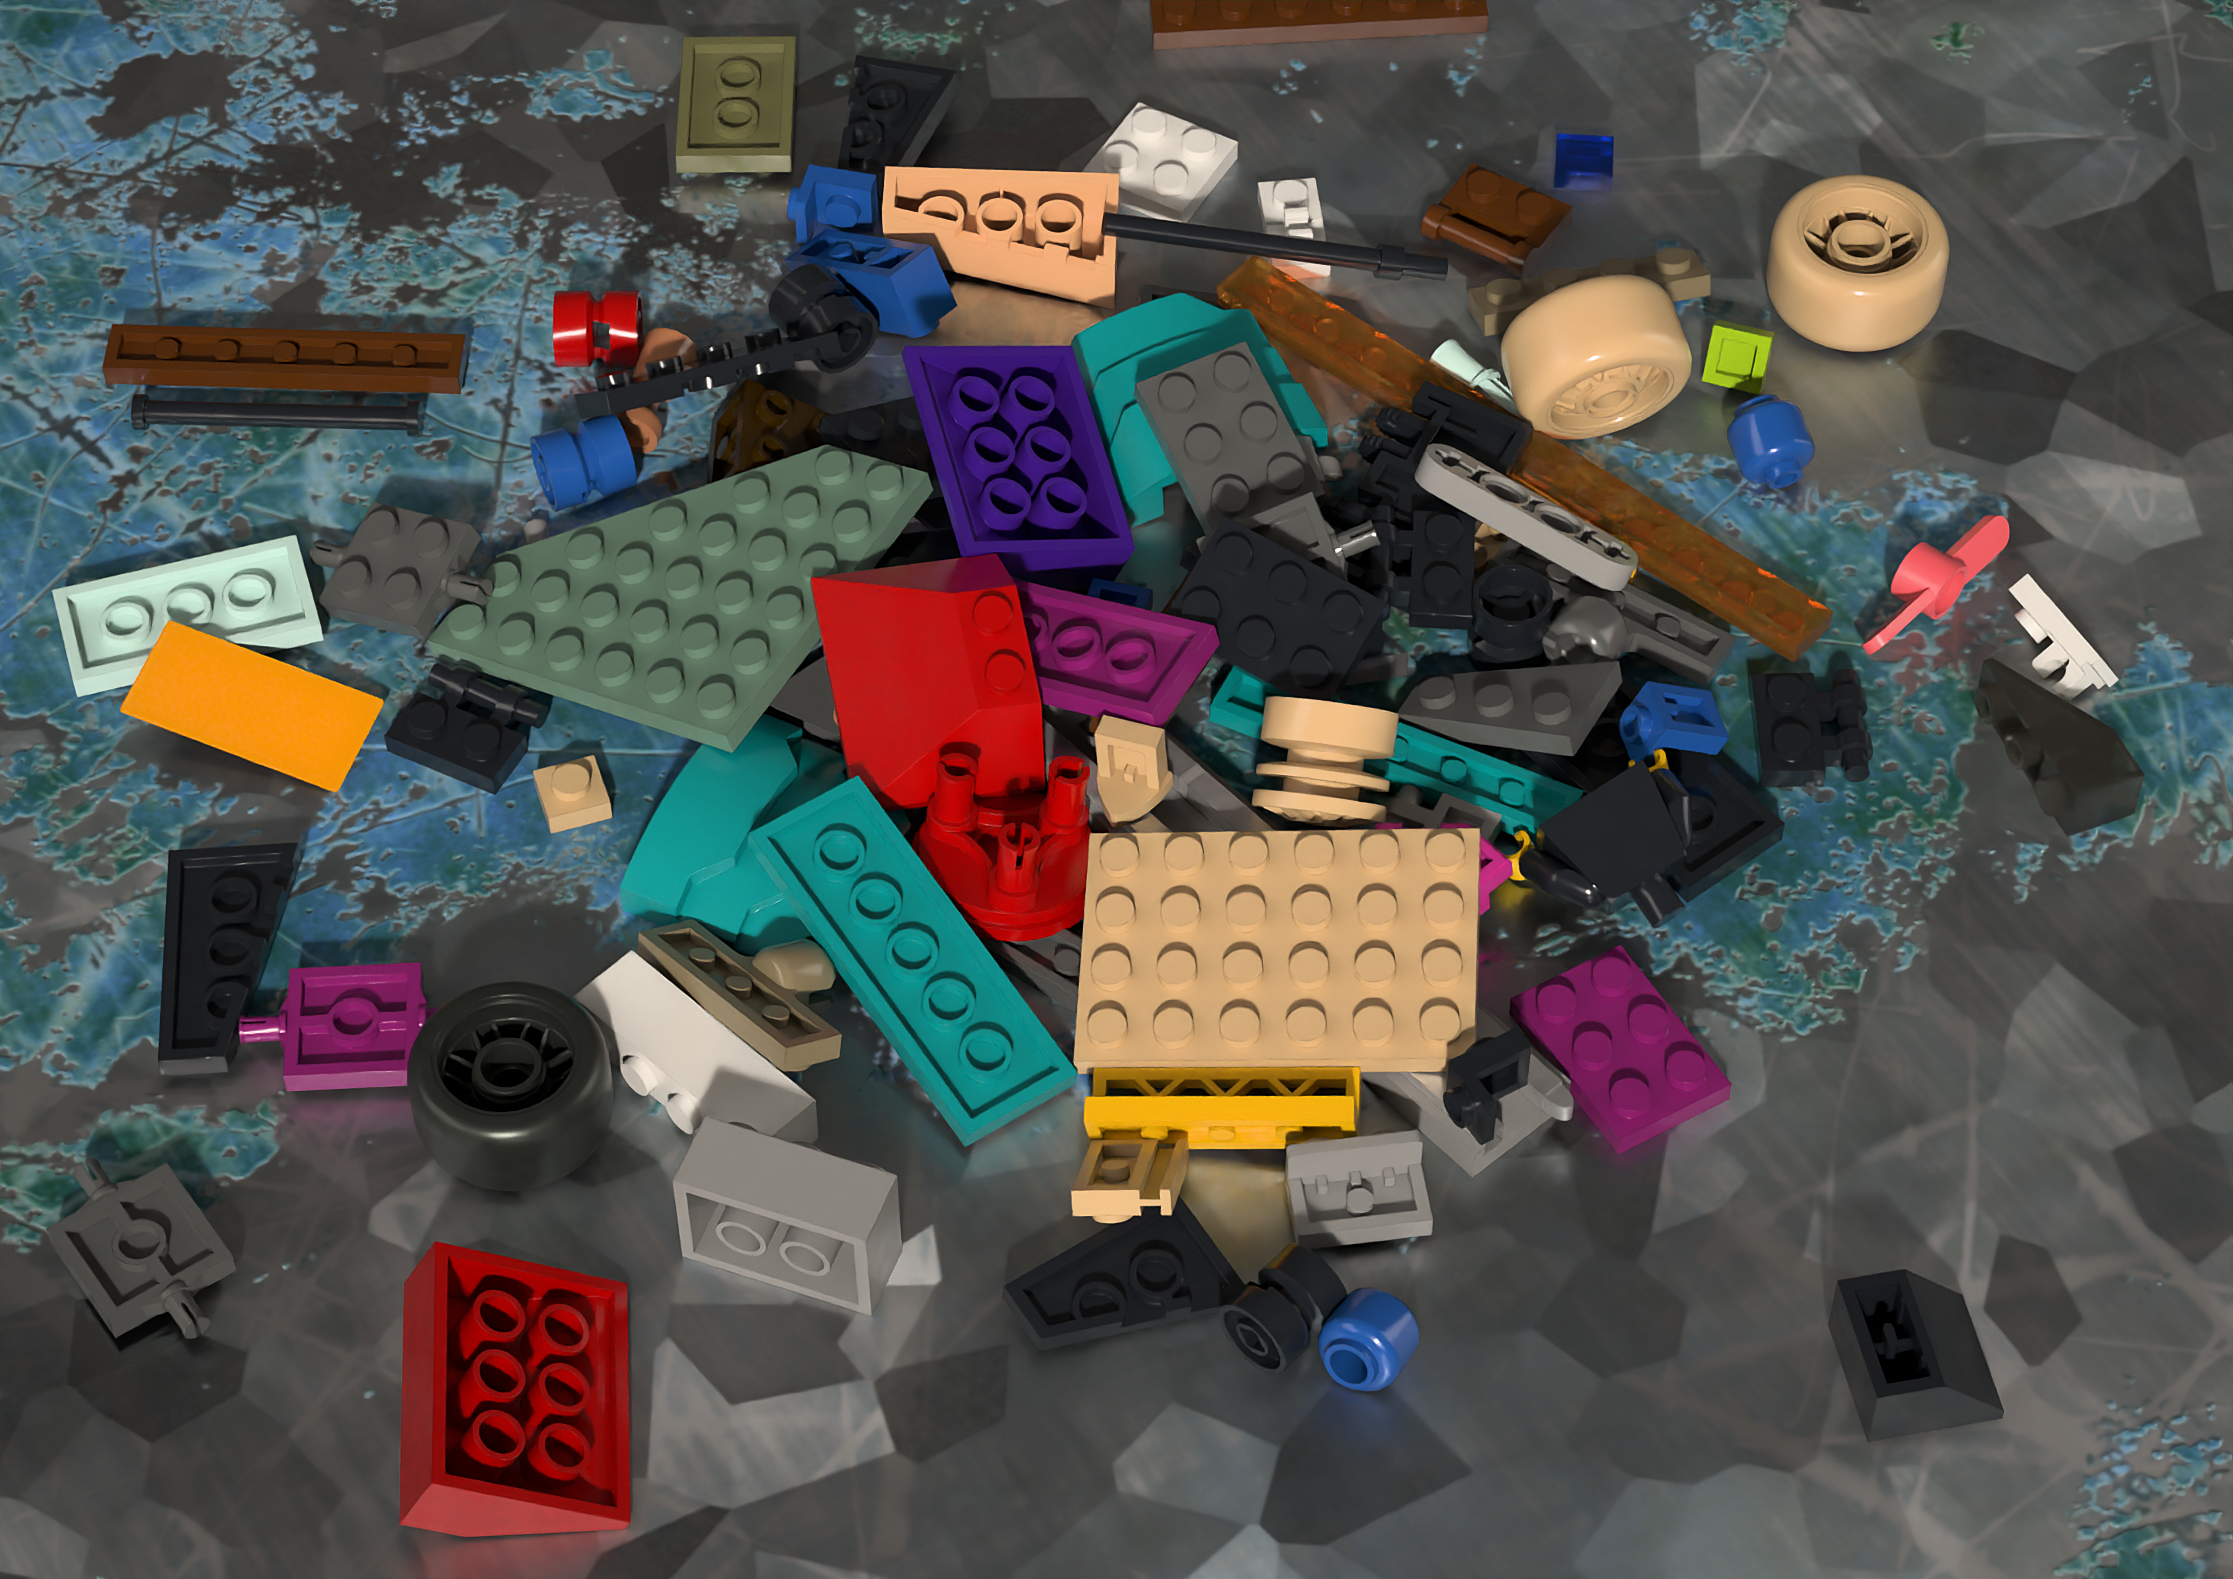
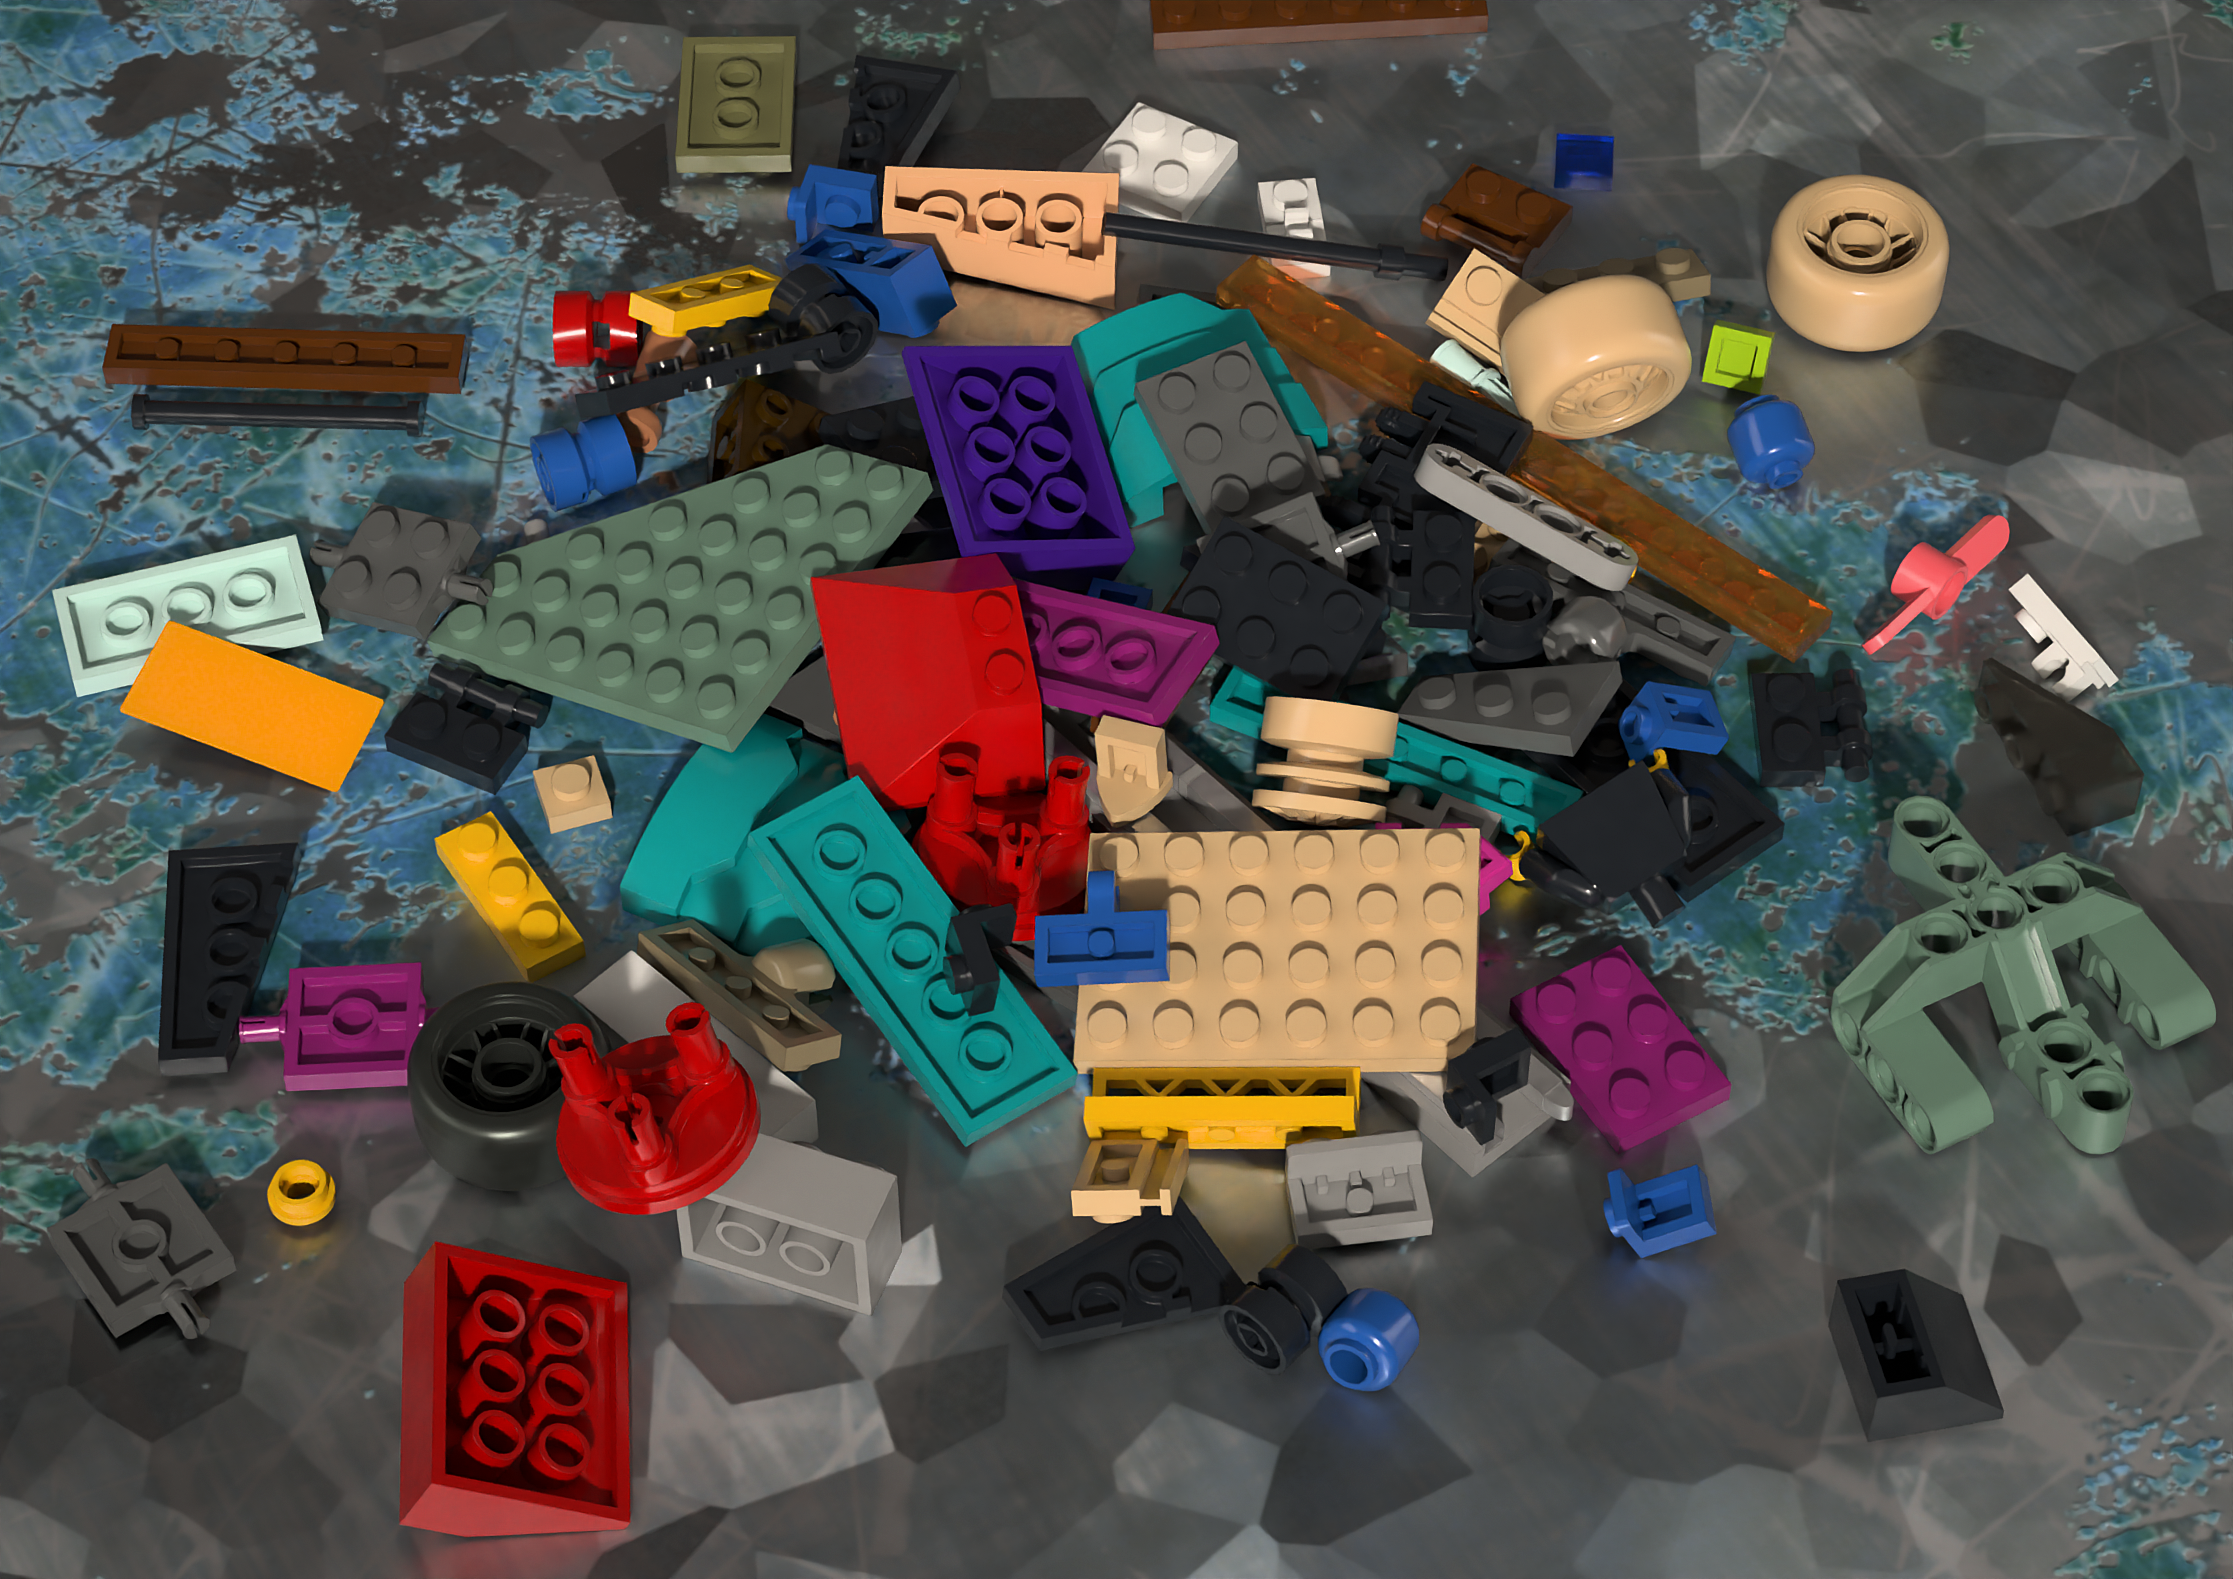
(296, 1179): none -> yellow plate
(510, 897): none -> yellow plate
(654, 1116): none -> red piece
(704, 300): none -> yellow plate
(968, 962): none -> black bracket
(1103, 943): none -> blue plate
(1481, 307): none -> tan plate
(1660, 1210): none -> blue bracket
(2004, 936): none -> sand green piece

